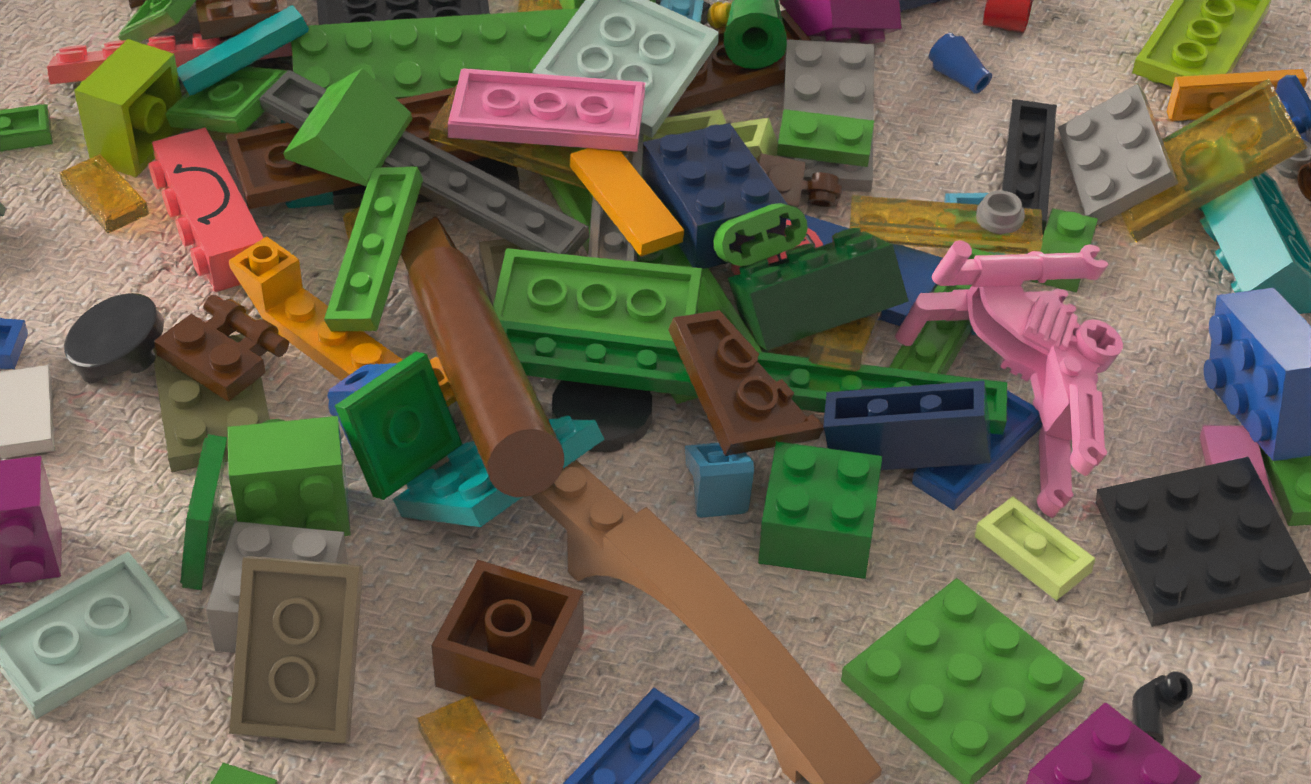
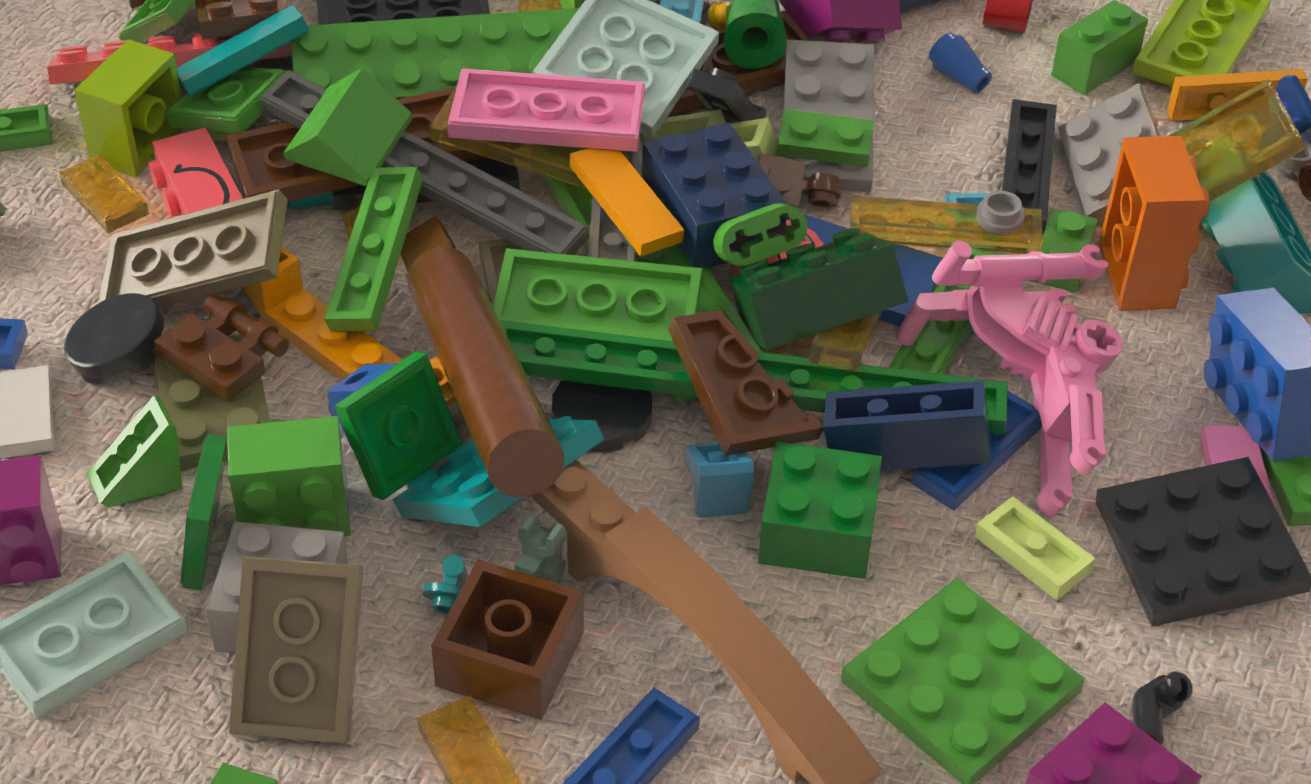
(140, 460): none -> bright green slope
(198, 252): none -> dark tan tile
(444, 594): none -> teal plate
(541, 550): none -> sand green plate
(720, 91): none -> black plate
(1099, 47): none -> bright green brick
(1152, 222): none -> orange brick

